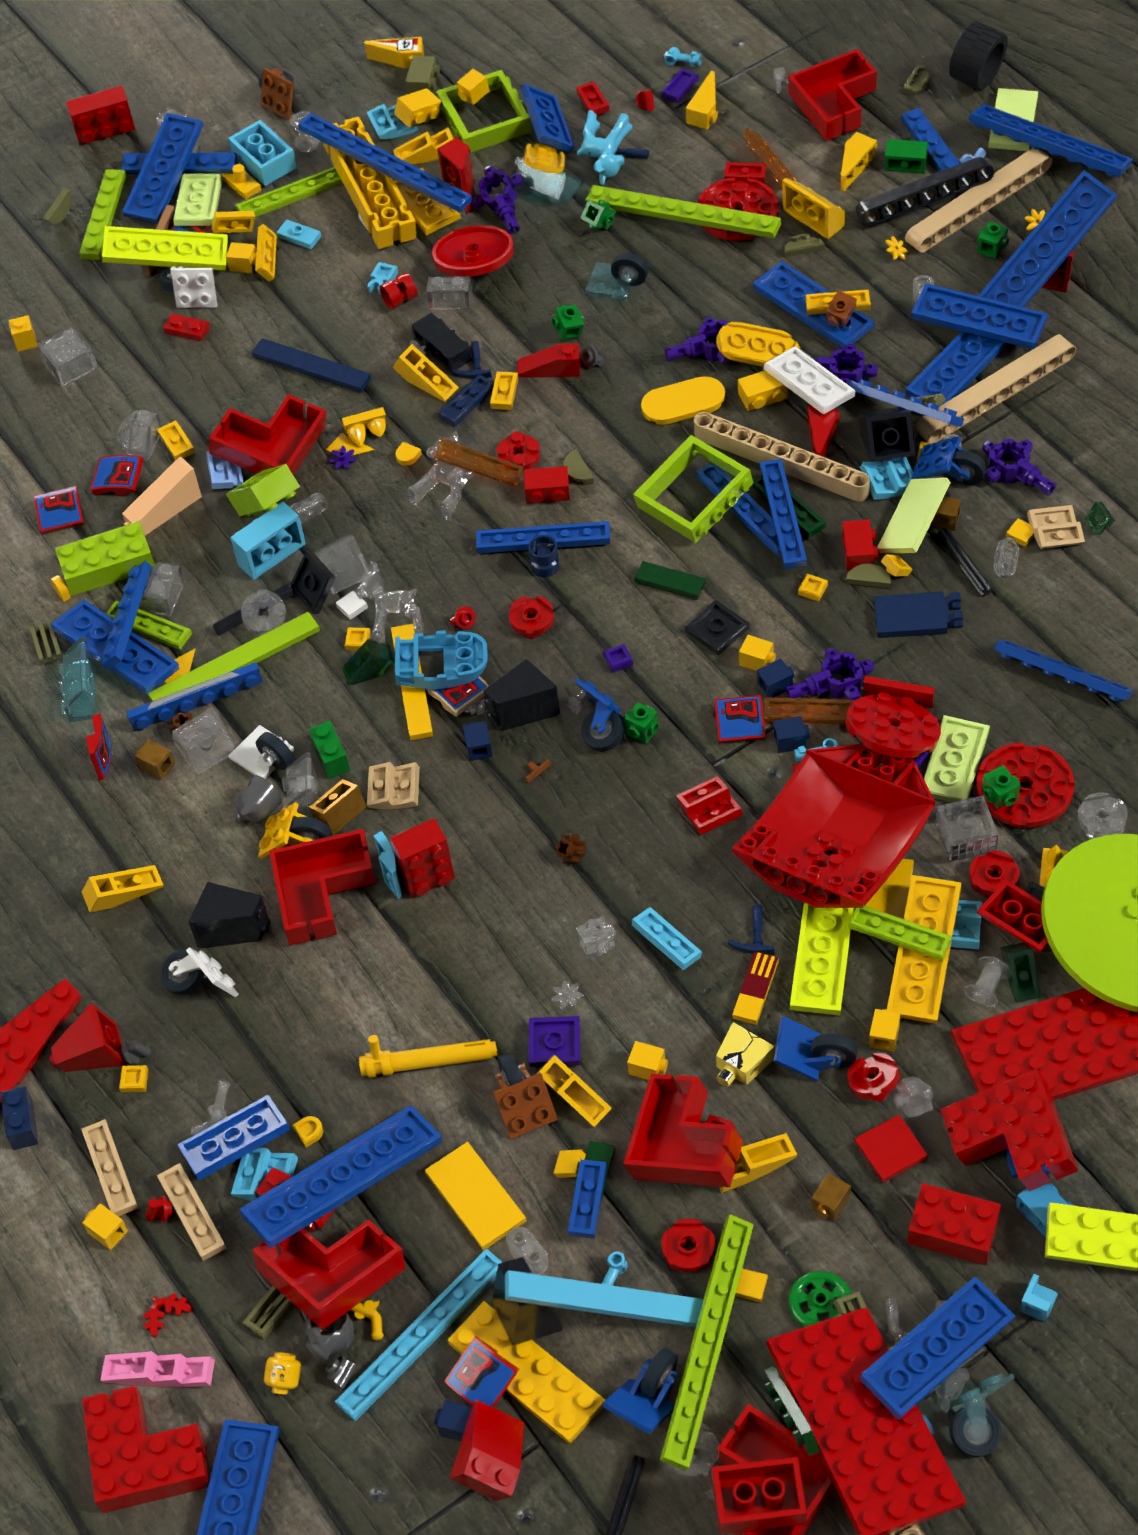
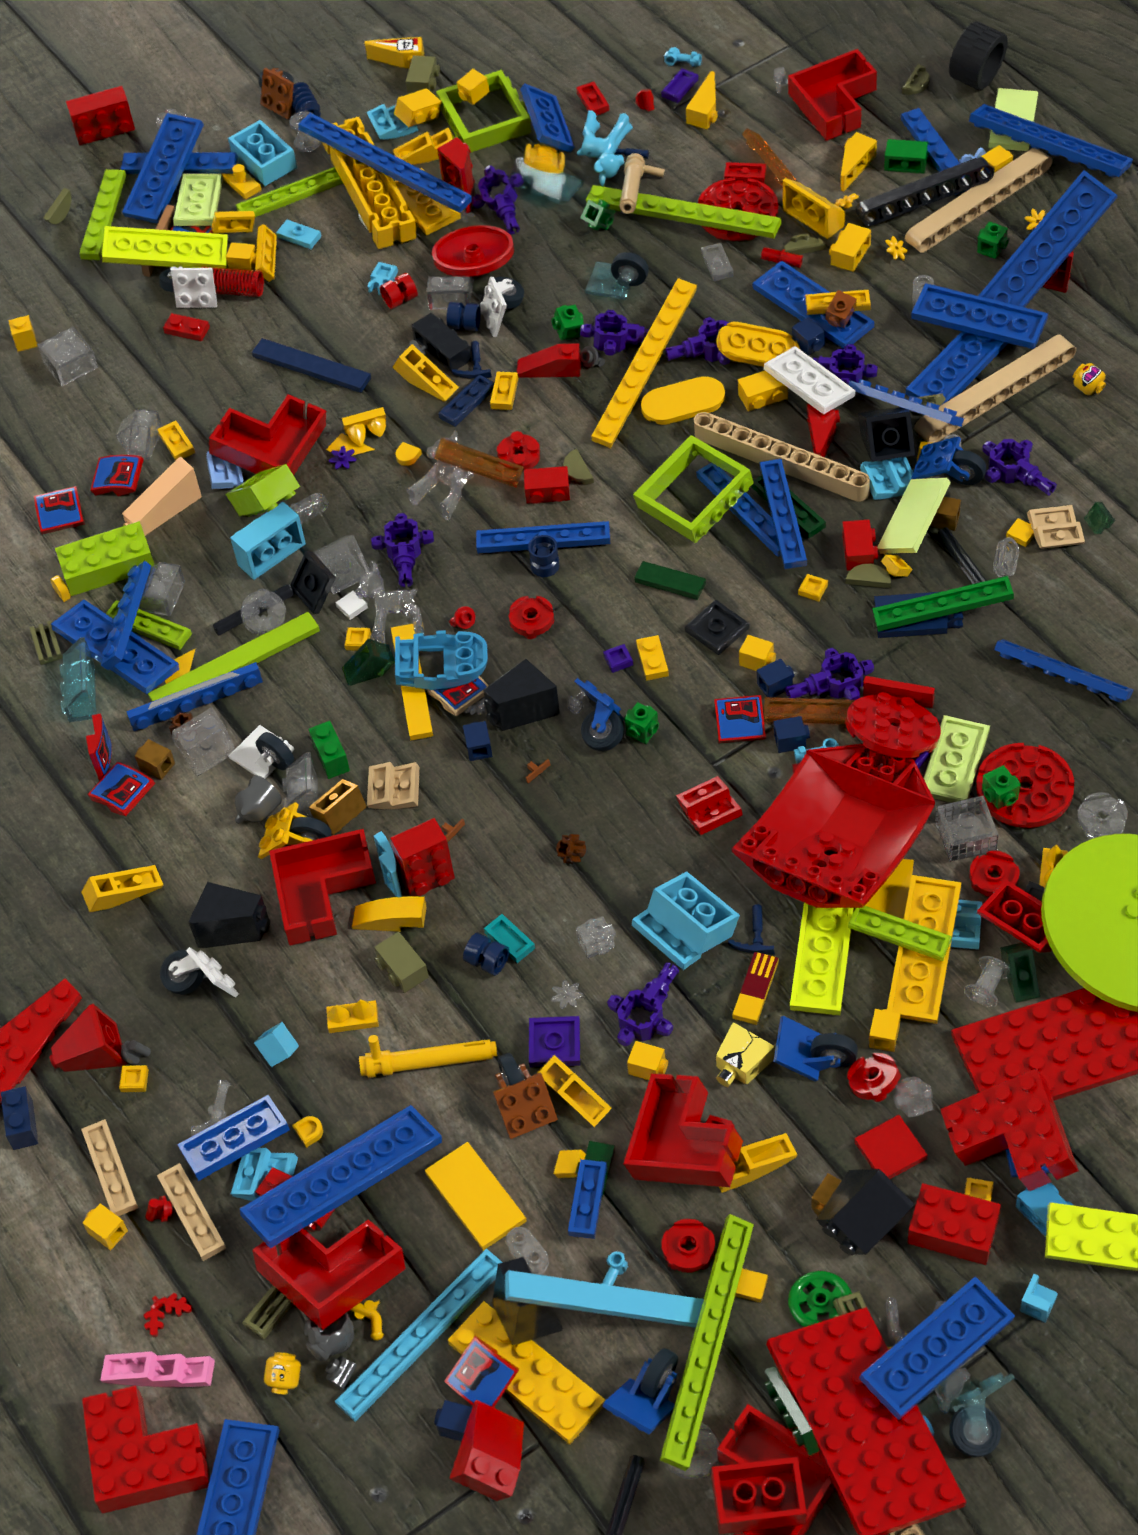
(121, 788): none -> slope
(254, 282): none -> red piece
(276, 1044): none -> medium azure panel
(304, 99): none -> dark blue piece
(352, 1016): none -> yellow tile
(390, 914): none -> yellow slope
(401, 962): none -> olive brick
(403, 554): none -> dark purple piece
(452, 831): none -> dark orange piece
(463, 316): none -> dark blue wheel
(487, 954): none -> dark blue wheel
(500, 295): none -> white plate
(508, 934): none -> teal tile
(612, 342): none -> dark purple piece
(633, 172): none -> tan cylinder
(643, 363): none -> yellow plate
(652, 657): none -> yellow plate
(652, 999): none -> dark purple piece
(693, 912): none -> medium azure brick
(717, 262): none -> clear plate
(777, 256): none -> red axle
(808, 336): none -> dark blue brick
(846, 201): none -> yellow plant
(850, 247): none -> yellow brick
(863, 1210): none -> black slope
(943, 603): none -> green plate
(979, 1188): none -> yellow tile
(998, 158): none -> yellow brick
(1089, 379): none -> yellow head

